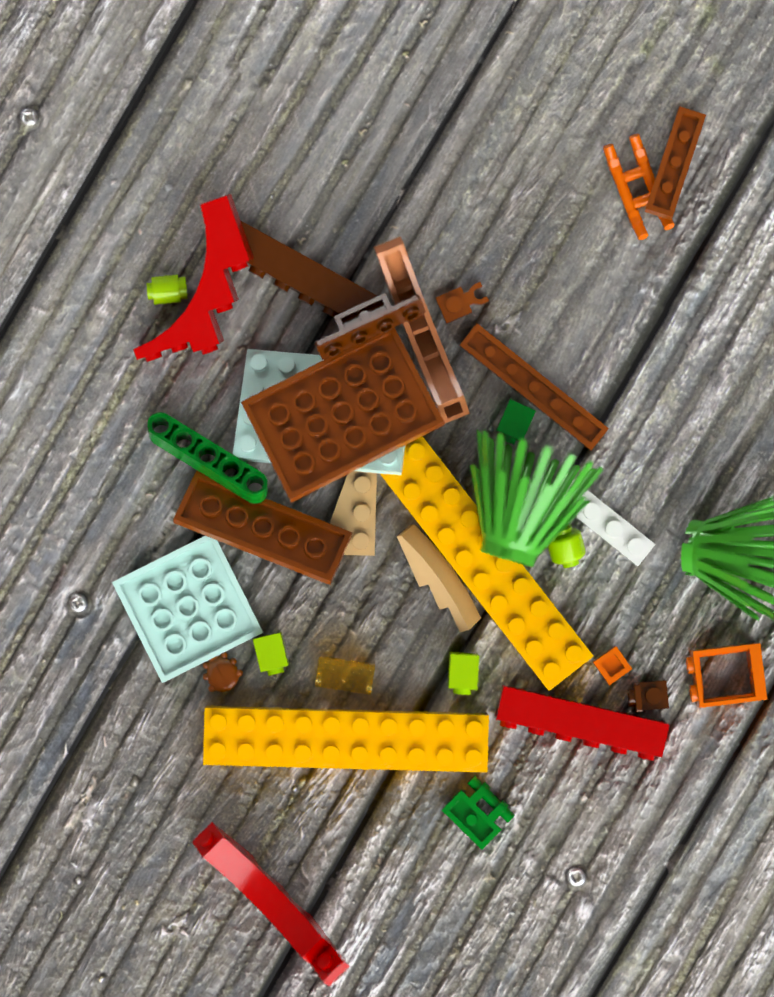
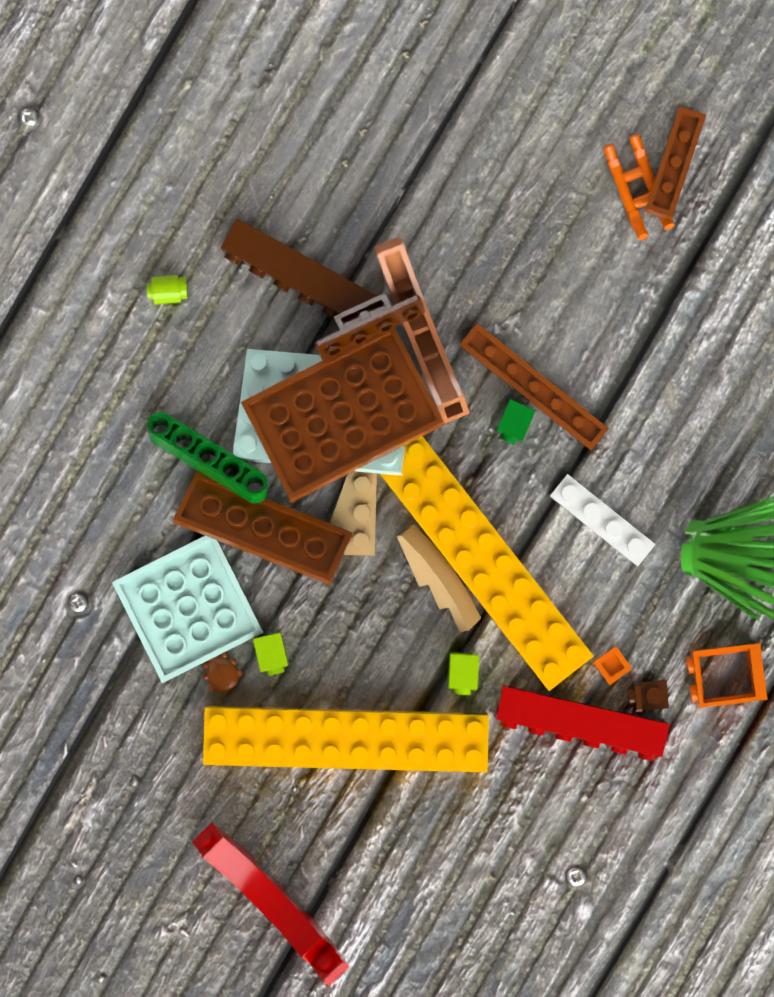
(226, 248): red arch -> none
(345, 675): clear yellow hinge -> none
(457, 304): dark orange plate -> none
(472, 818): green plate -> none
(525, 530): bright green plant -> none
(567, 547): lime head -> none

